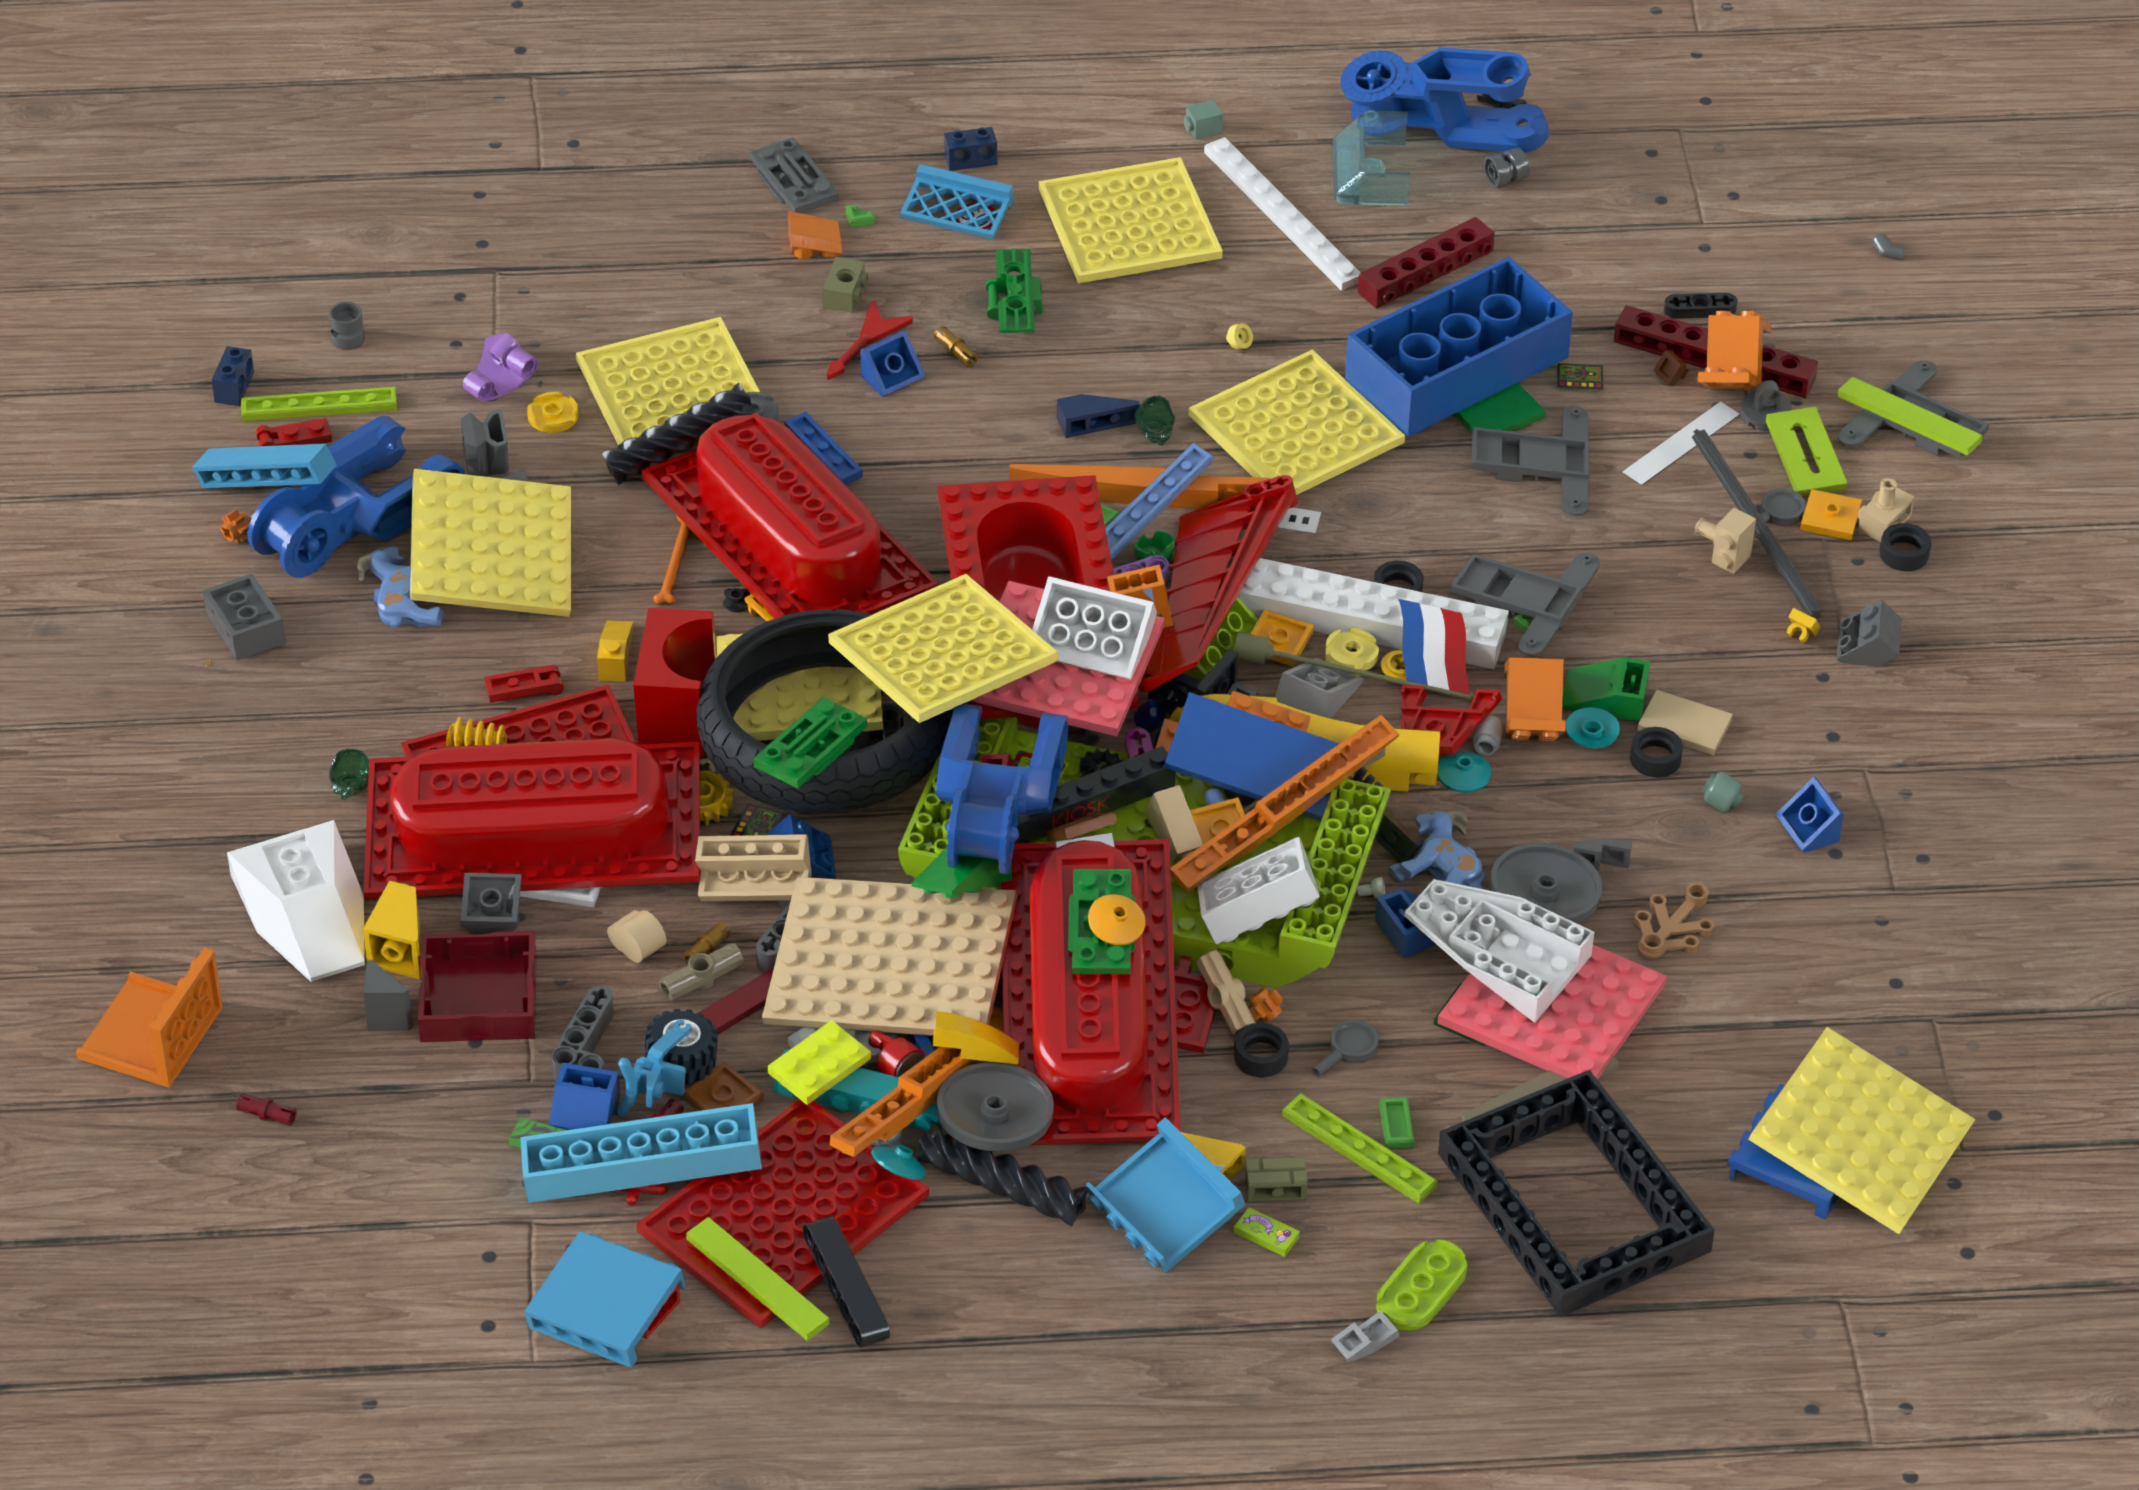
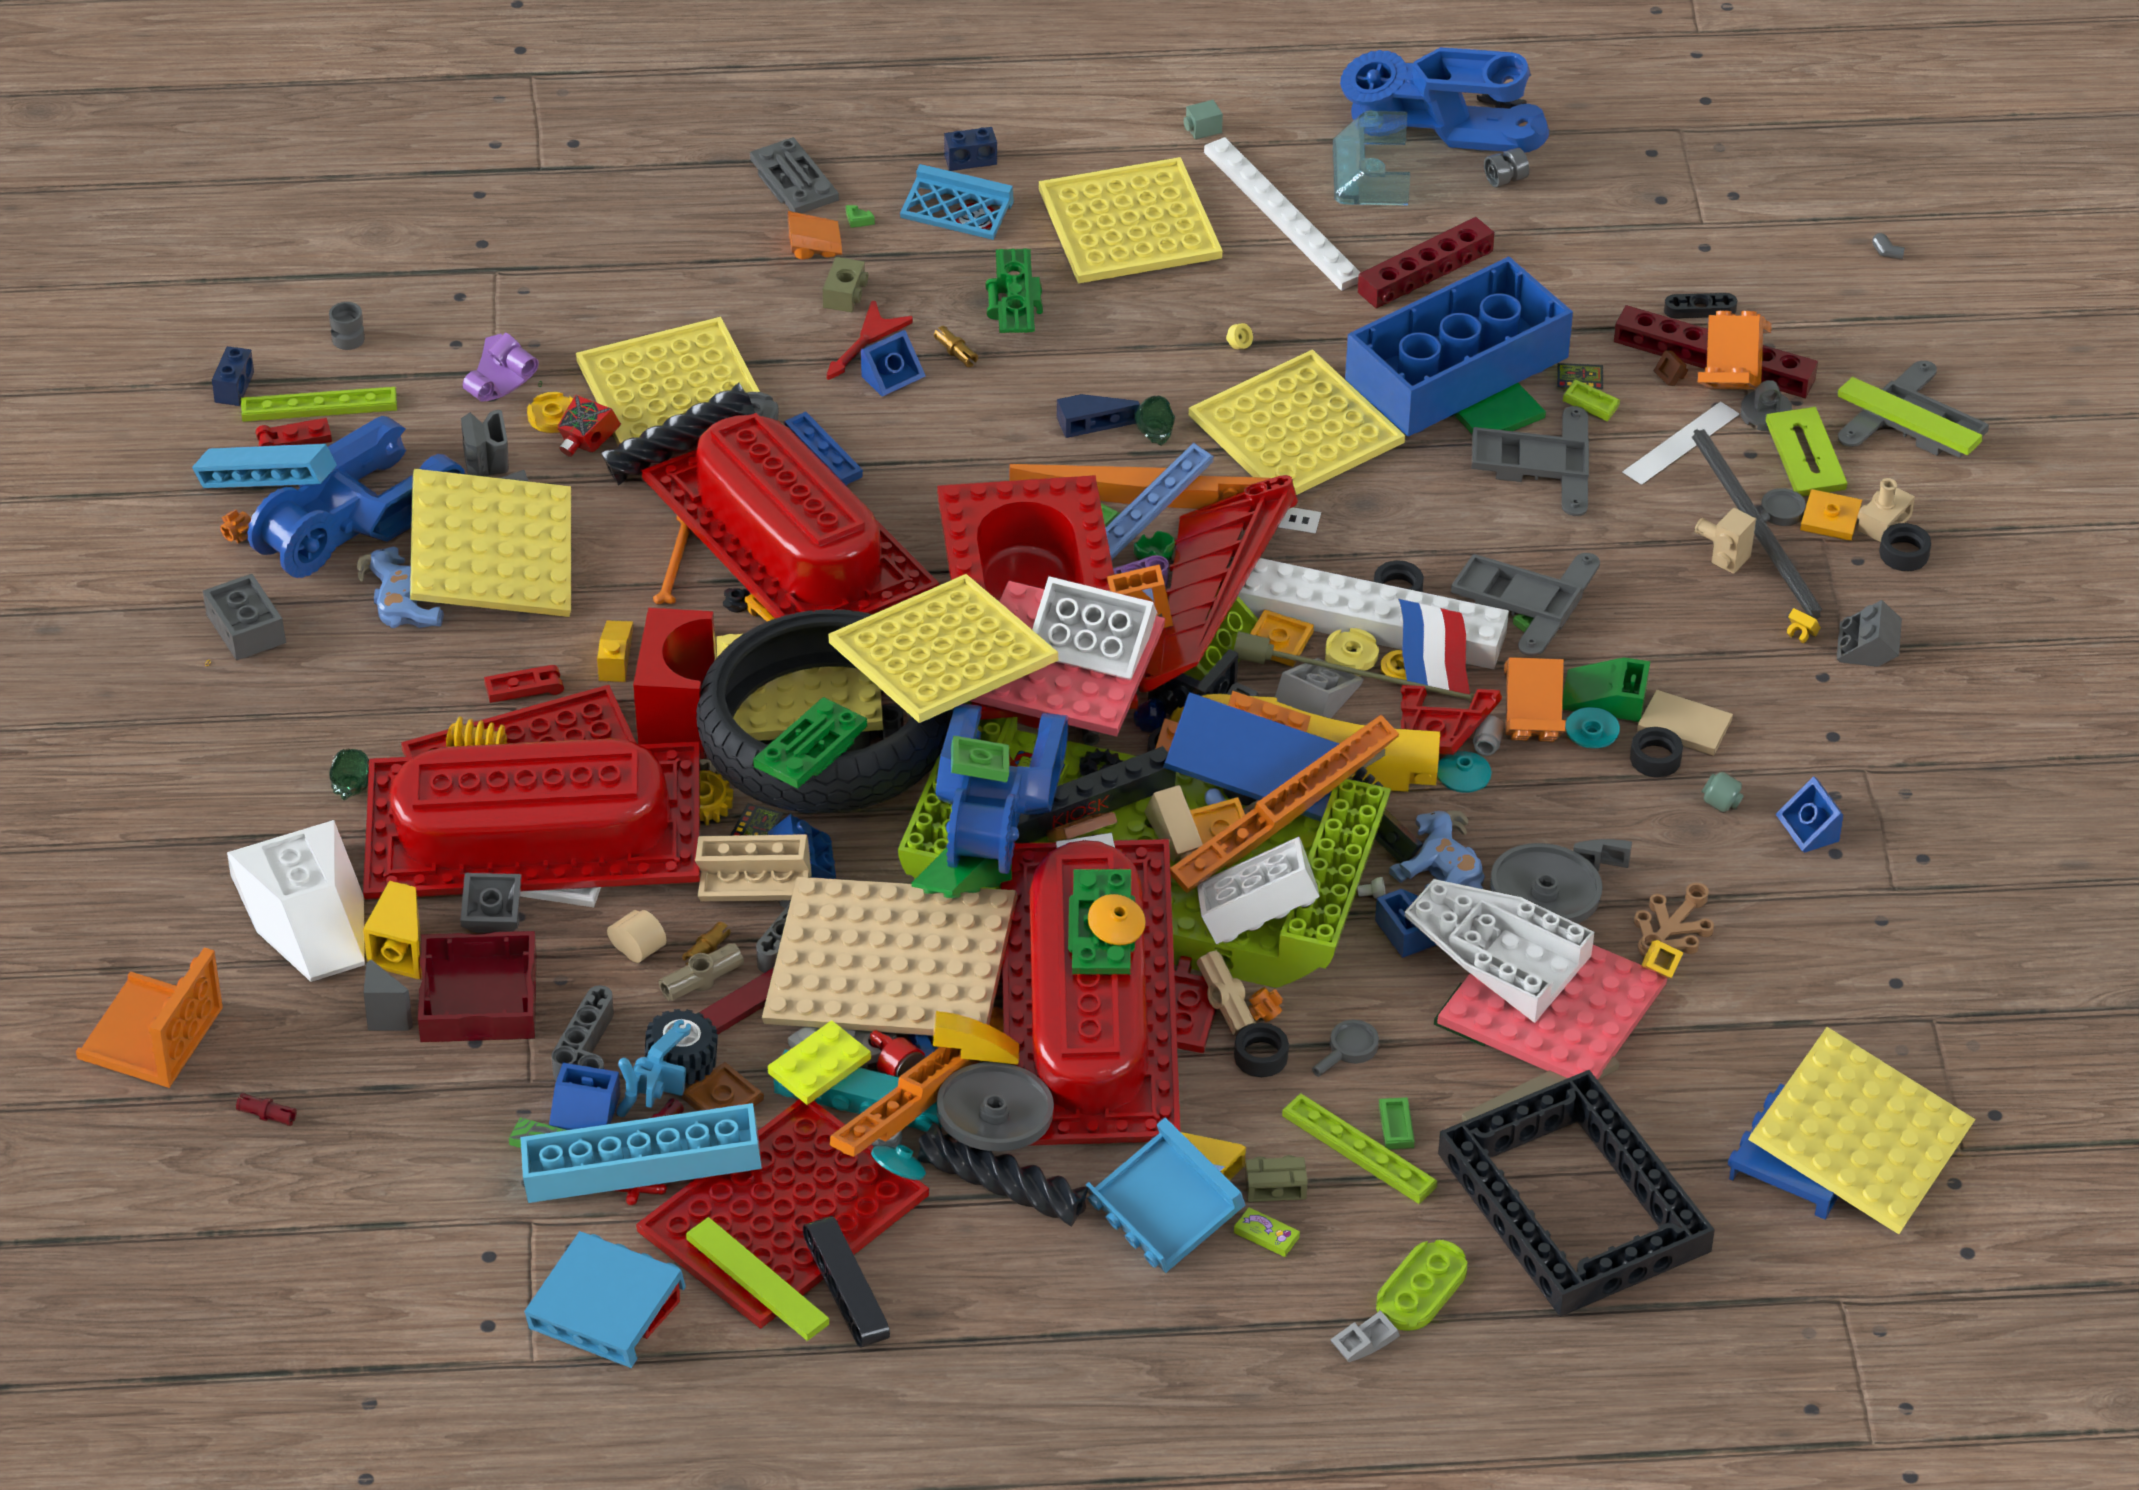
(586, 426): none -> red torso
(980, 758): none -> bright green tile
(1131, 747): magenta beam -> none
(1591, 400): none -> lime plate
(1662, 959): none -> yellow brick

